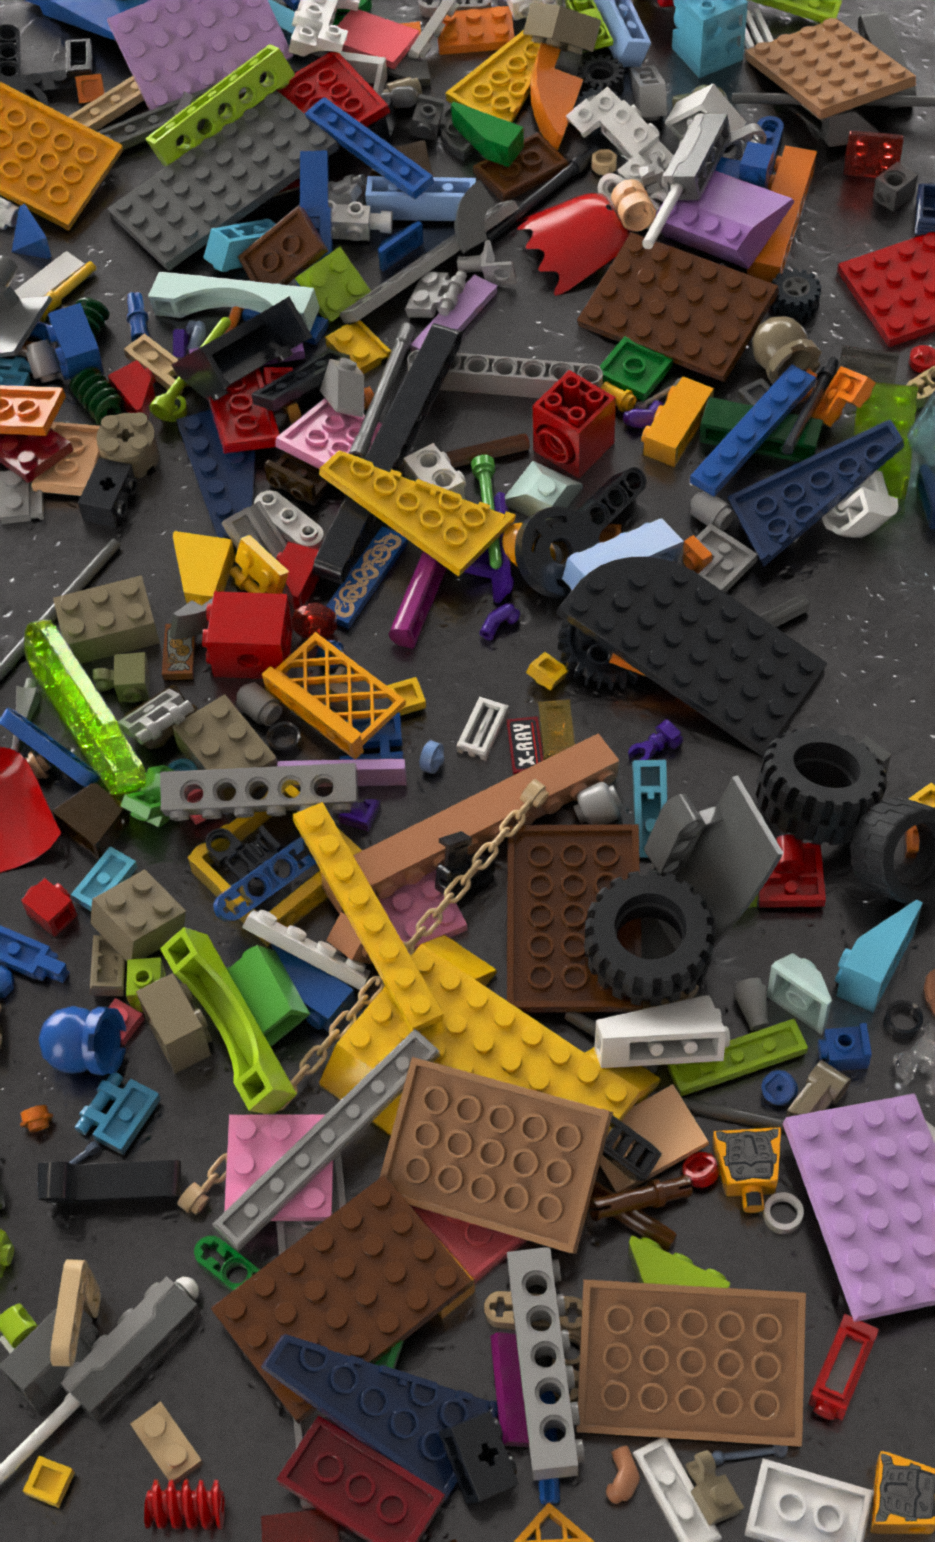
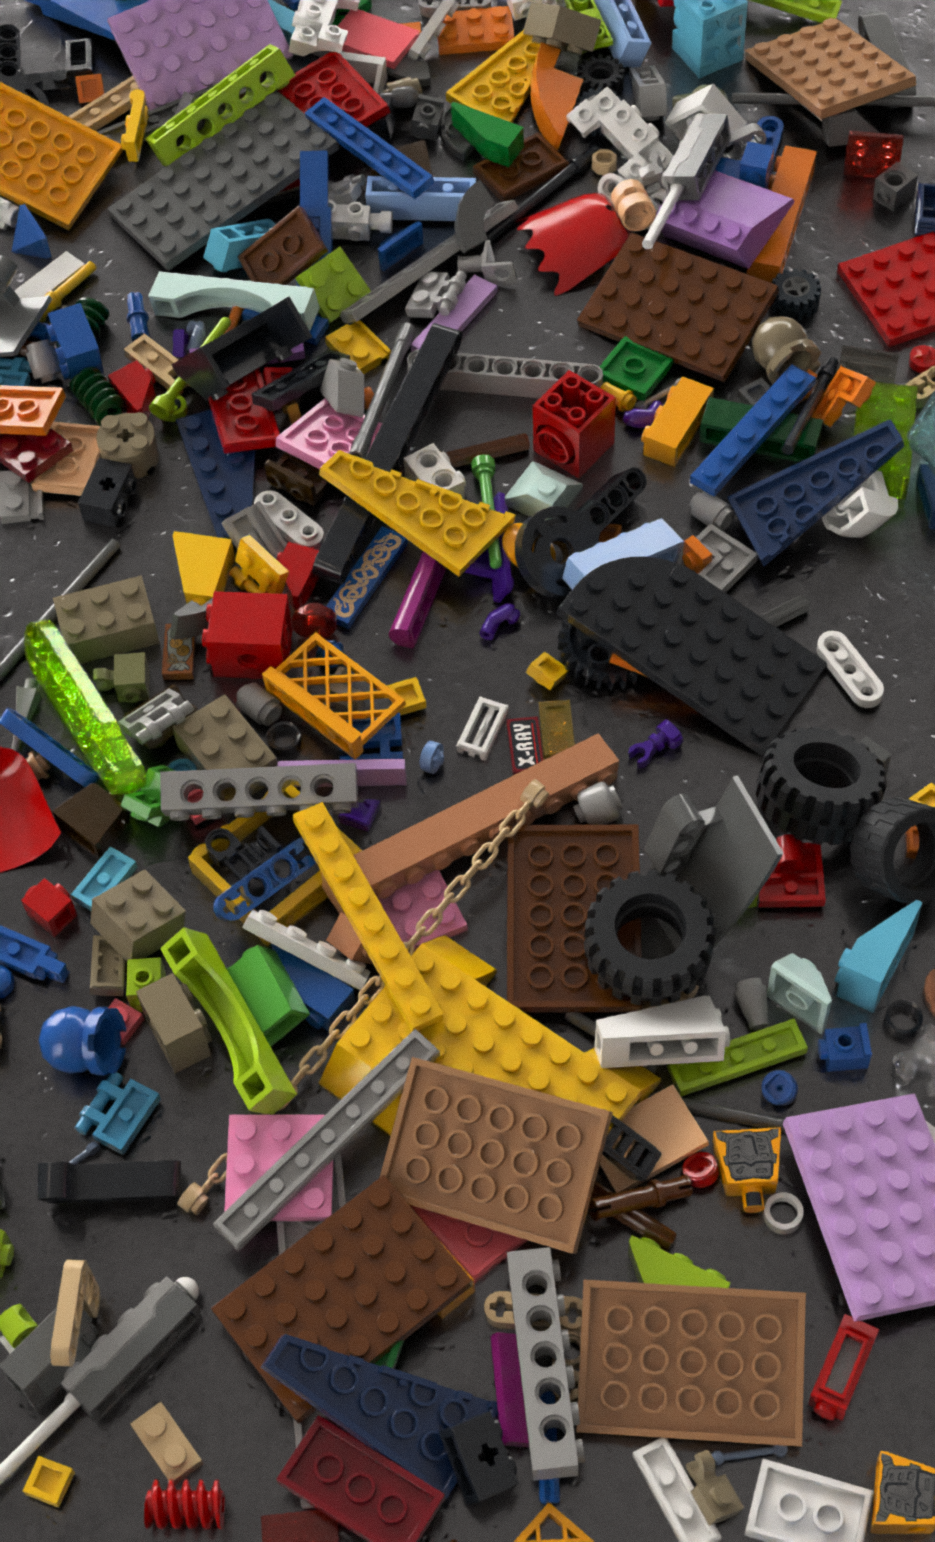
(36, 1118): orange plate -> none
(135, 126): none -> yellow plate
(224, 1251): green beam -> none
(459, 862): black piece -> none
(626, 1478): nougat arm -> none
(648, 796): medium azure slope -> none
(757, 16): white tile -> none
(822, 1088): dark tan piece -> none
(848, 659): none -> white plate

